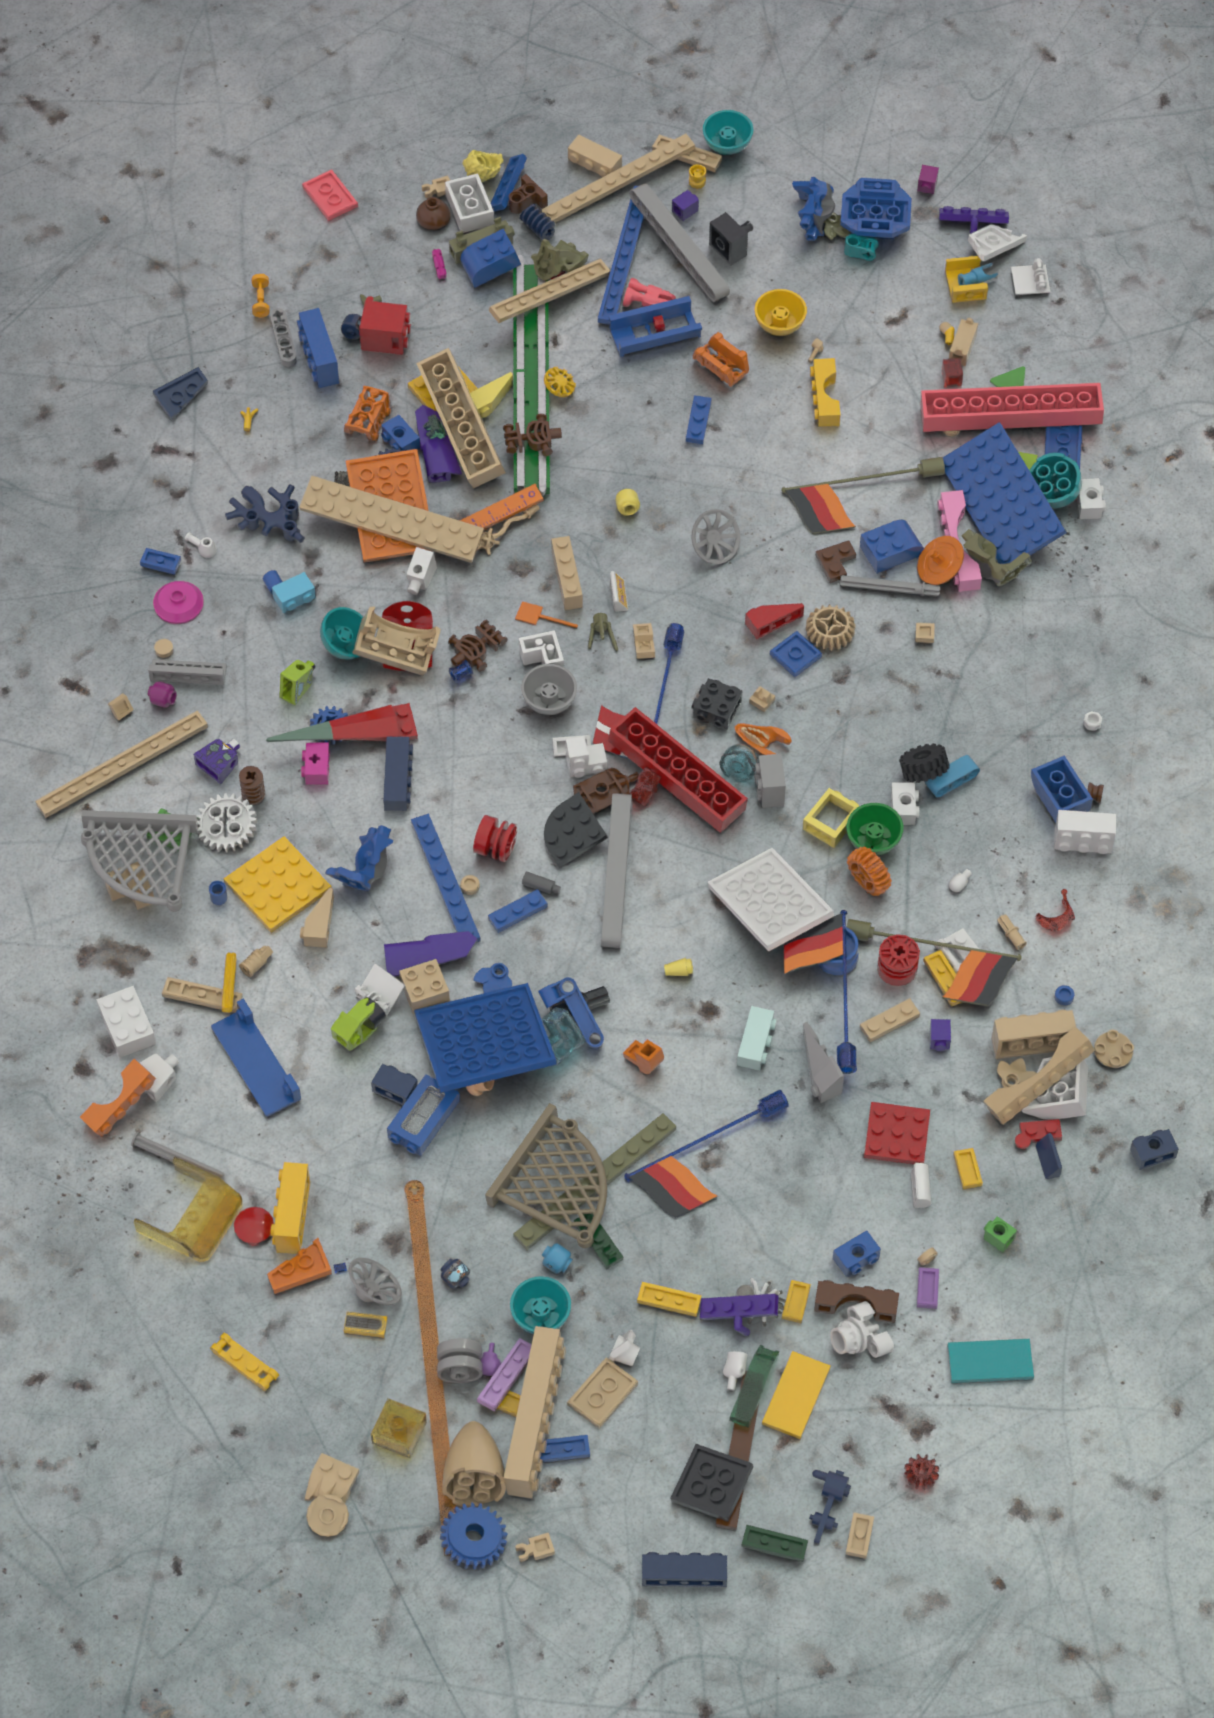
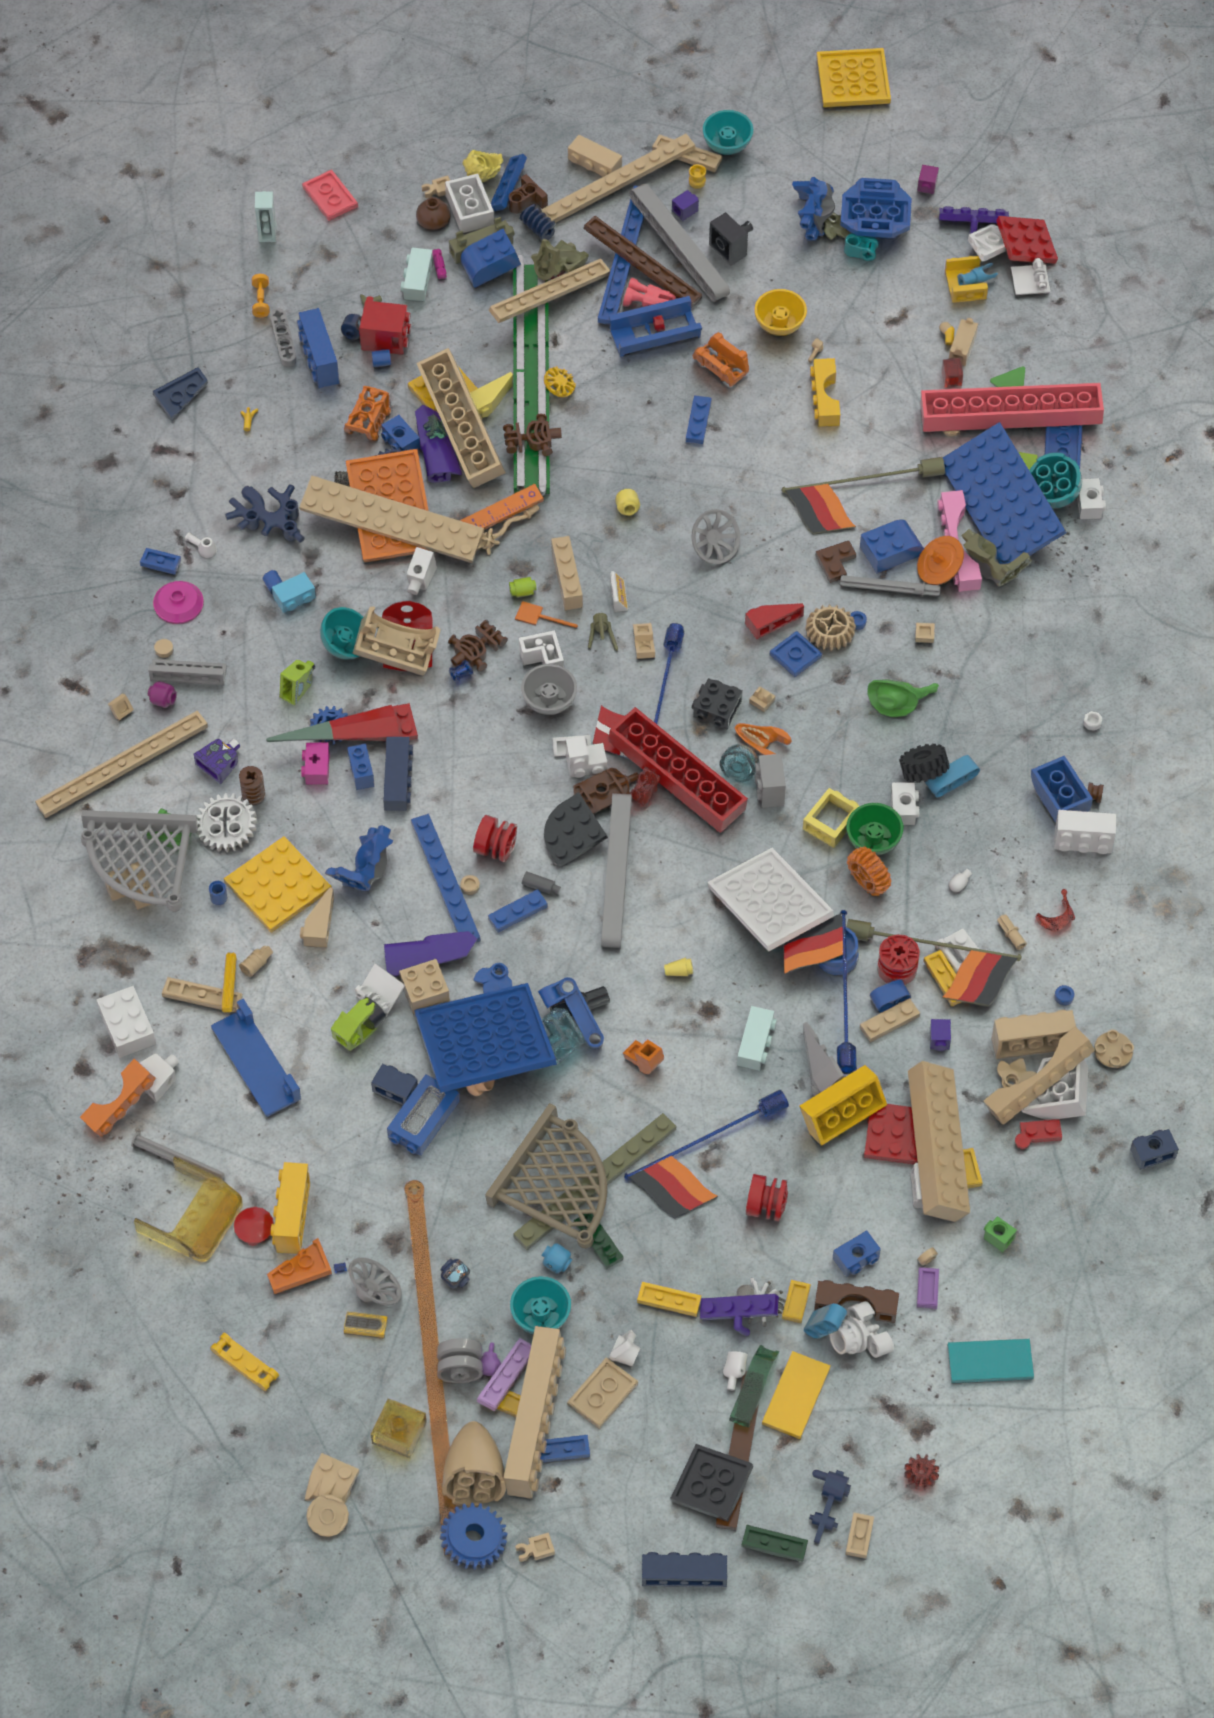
(265, 216): none -> light aqua brick
(360, 766): none -> blue brick
(381, 358): none -> blue beam
(417, 274): none -> light aqua brick
(522, 587): none -> lime brick
(641, 260): none -> reddish brown tile
(766, 1197): none -> red wheel
(825, 1321): none -> dark azure beam
(843, 1105): none -> yellow brick
(853, 77): none -> yellow plate
(859, 619): none -> blue tile
(889, 995): none -> blue beam
(896, 697): none -> bright green hat
(938, 1141): none -> tan brick
(1026, 239): none -> red plate
(1049, 1157): dark blue slope -> none

